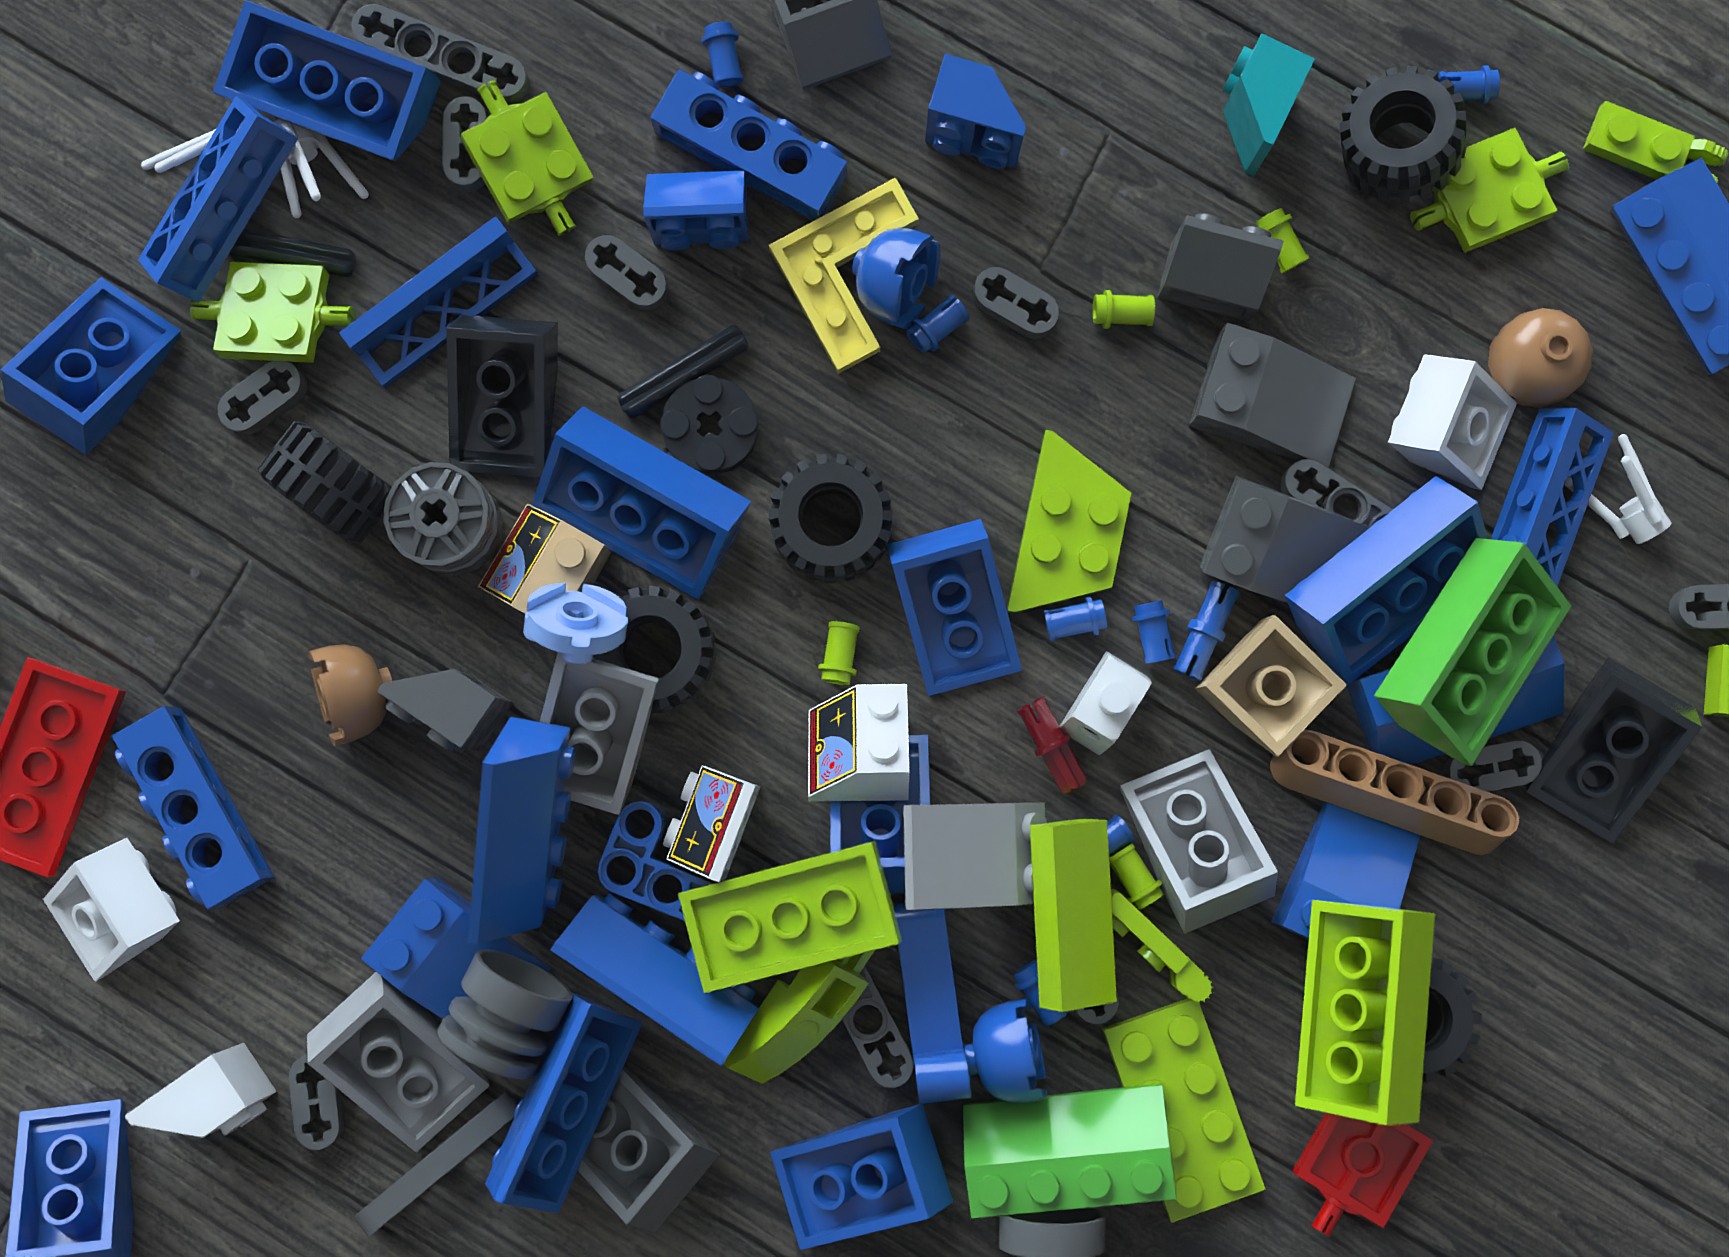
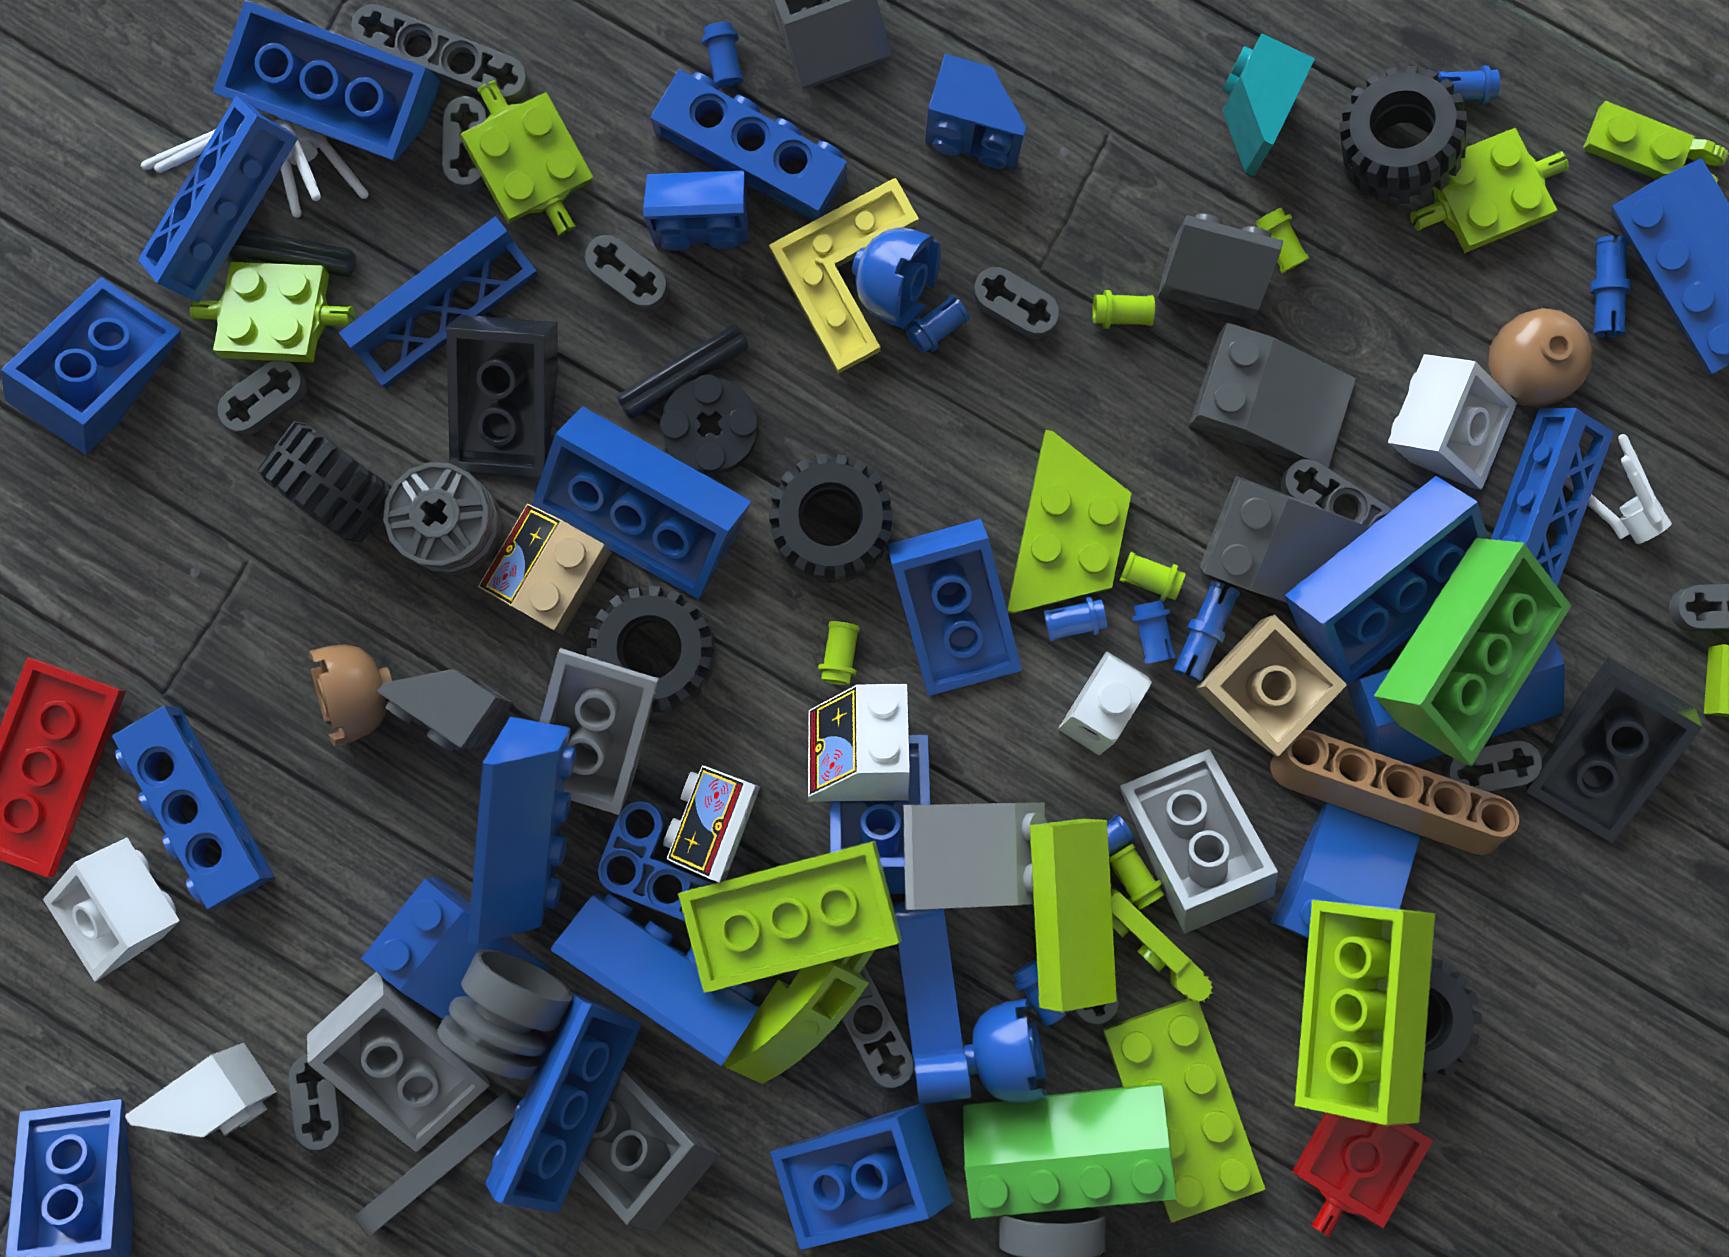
(576, 621): light blue plate -> none
(1053, 746): dark red axle -> none
(1153, 576): none -> lime pin
(1610, 286): none -> blue pin

